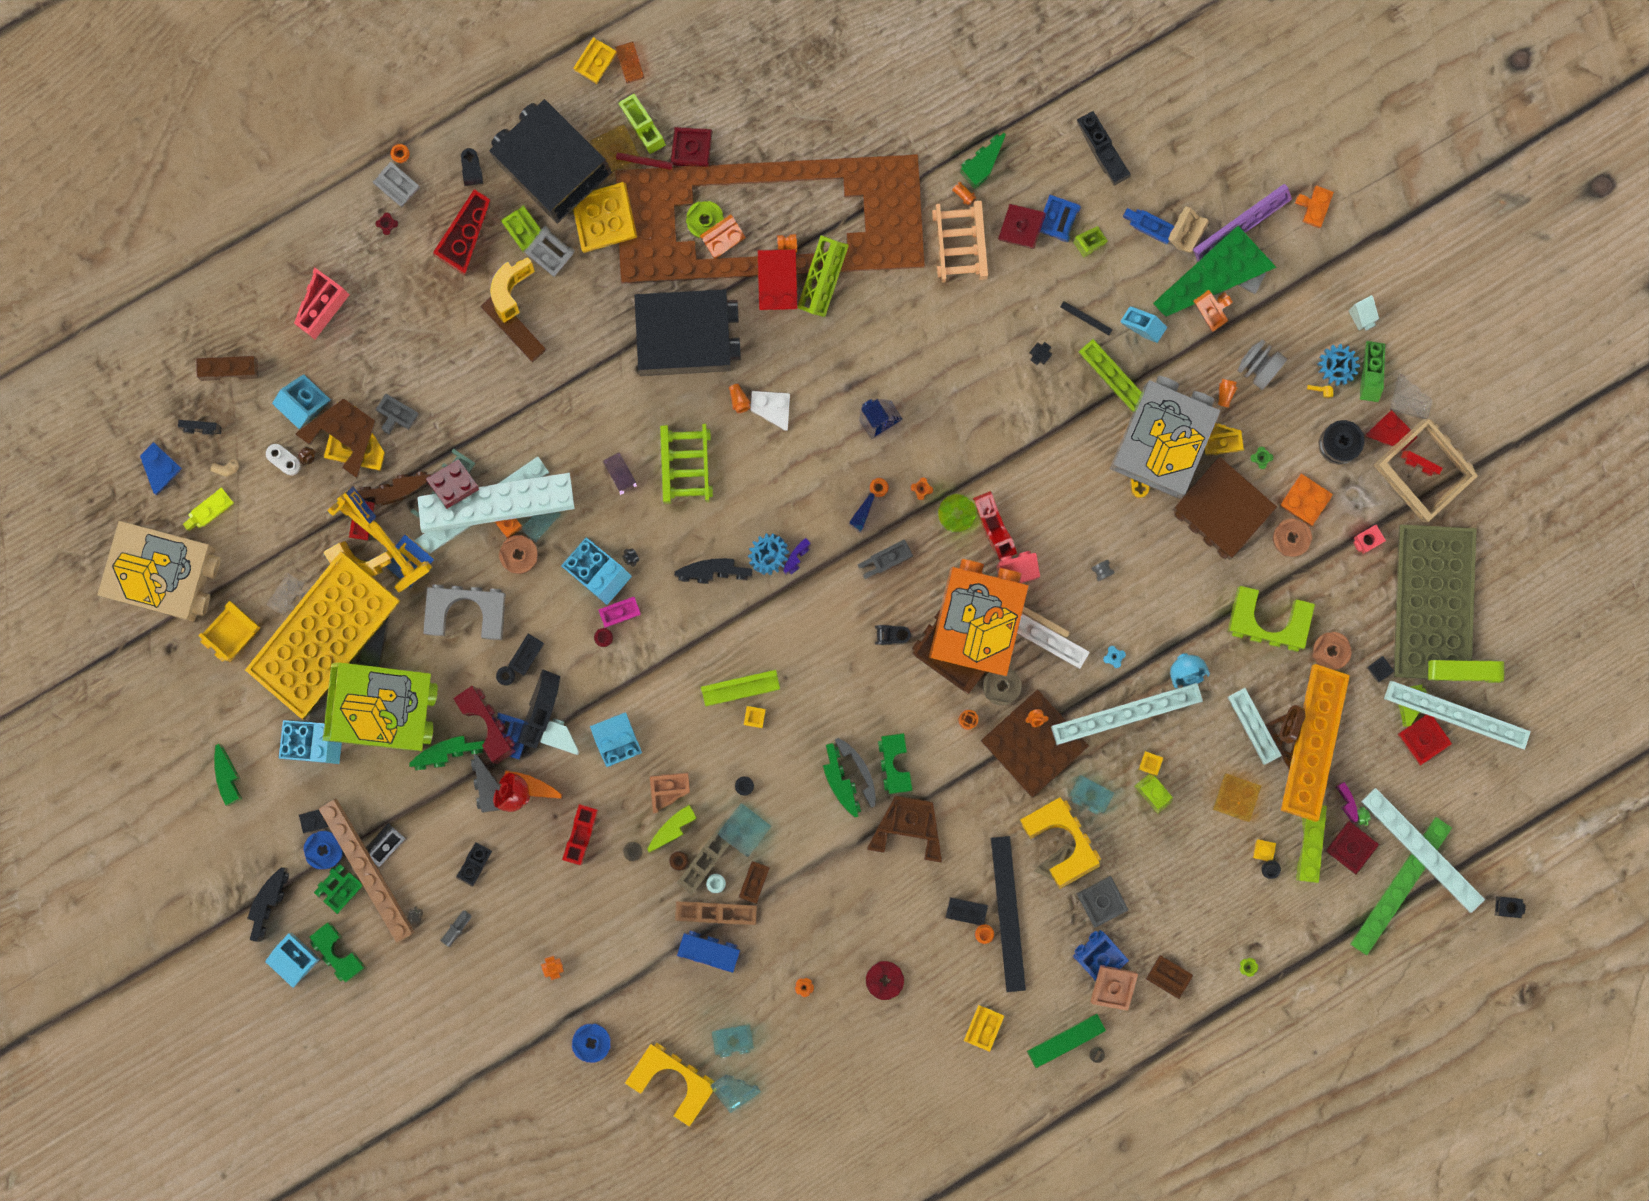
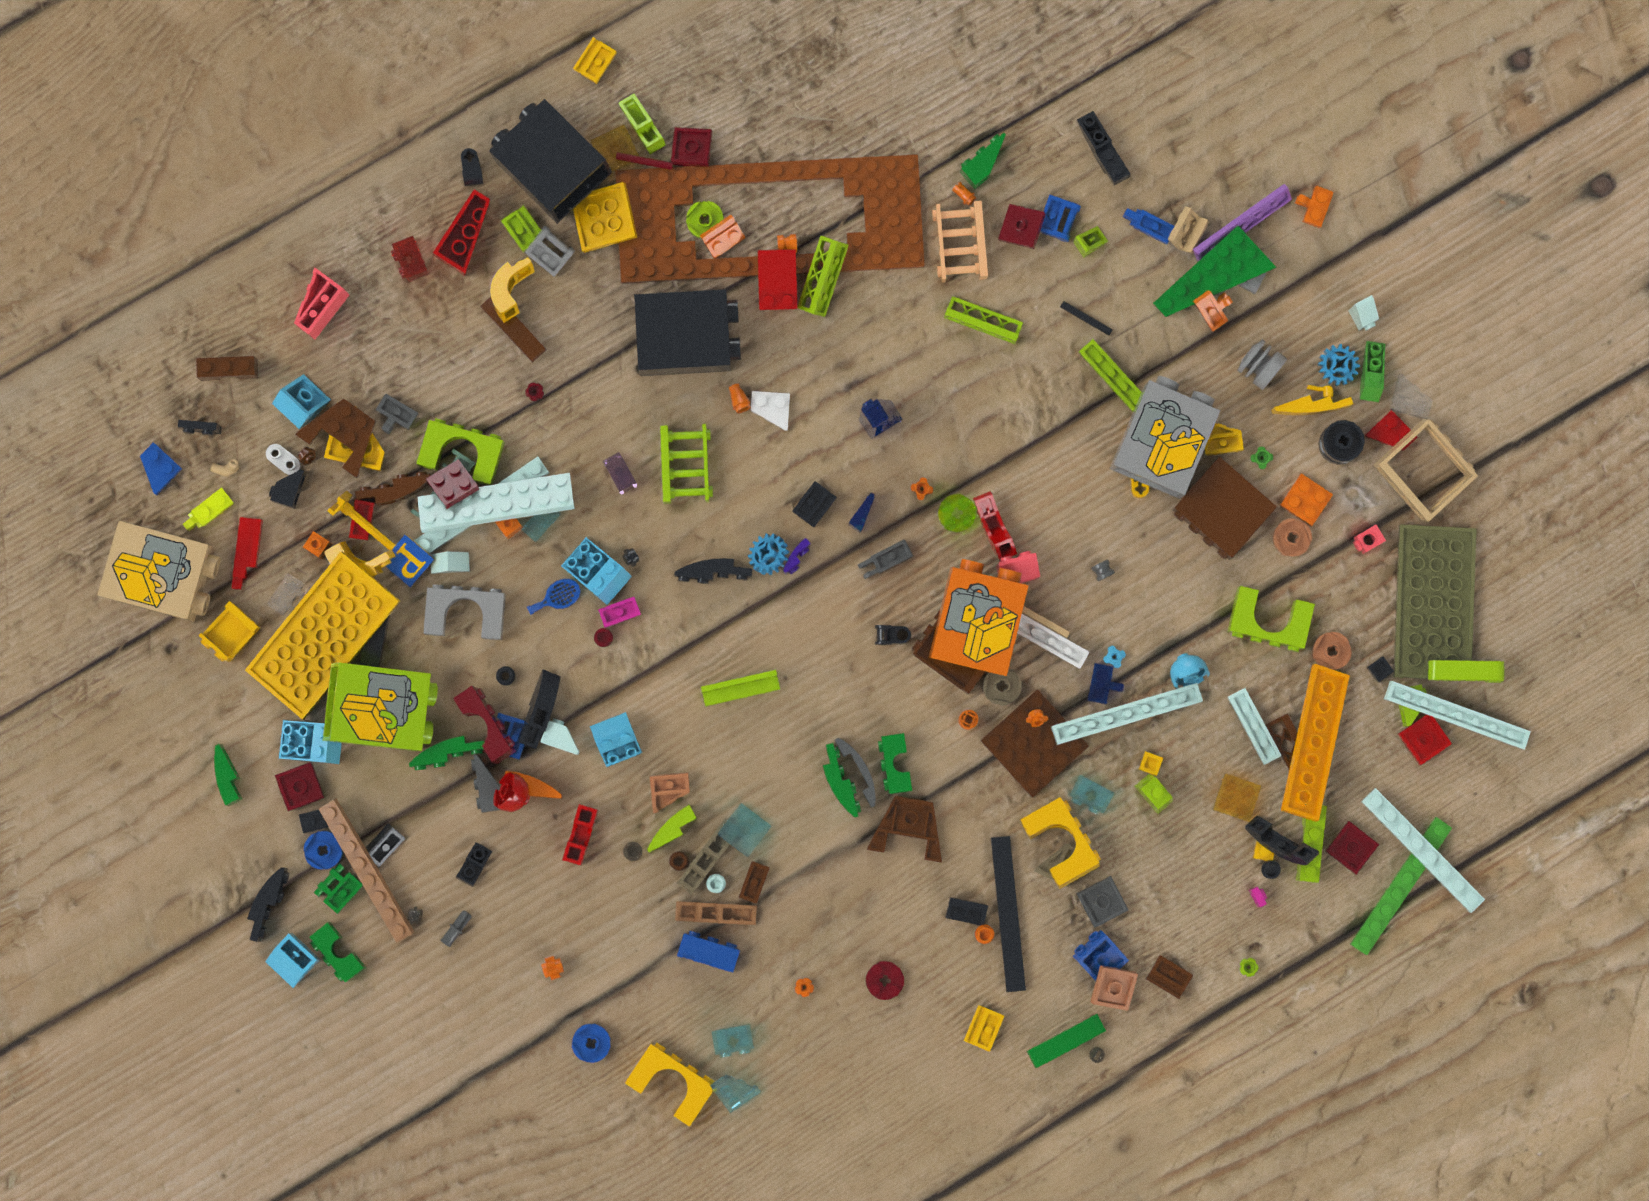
(246, 549): none -> red piece
(287, 490): none -> black slope
(299, 786): none -> dark red plate
(317, 545): none -> orange brick
(368, 517): yellow piece -> none
(386, 228): dark red plate -> none
(396, 184): light grey plate -> none
(400, 147): orange plate -> none
(417, 267): none -> clear red brick
(439, 435): none -> lime arch
(450, 562): none -> light aqua slope
(524, 545): nougat plate -> none
(526, 654): black plate -> none
(529, 391): none -> dark red plate
(539, 605): none -> blue piece
(629, 62): clear orange plate -> none
(744, 786): black plate -> none
(754, 717): yellow plate -> none
(814, 504): none -> black plate
(881, 481): orange plate -> none
(980, 325): none -> lime fence
(1040, 353): black gear -> none
(1102, 683): none -> clear blue plate
(1144, 324): medium azure slope -> none
(1226, 392): orange cone -> none
(1258, 896): none -> dark pink plate
(1278, 844): none -> black slope
(1292, 724): reddish brown plate -> none
(1305, 406): none -> yellow slope
(1349, 807): magenta slope -> none
(1363, 816): bright green plate -> none
(1428, 467): red plate -> none
(1501, 907): black brick -> none

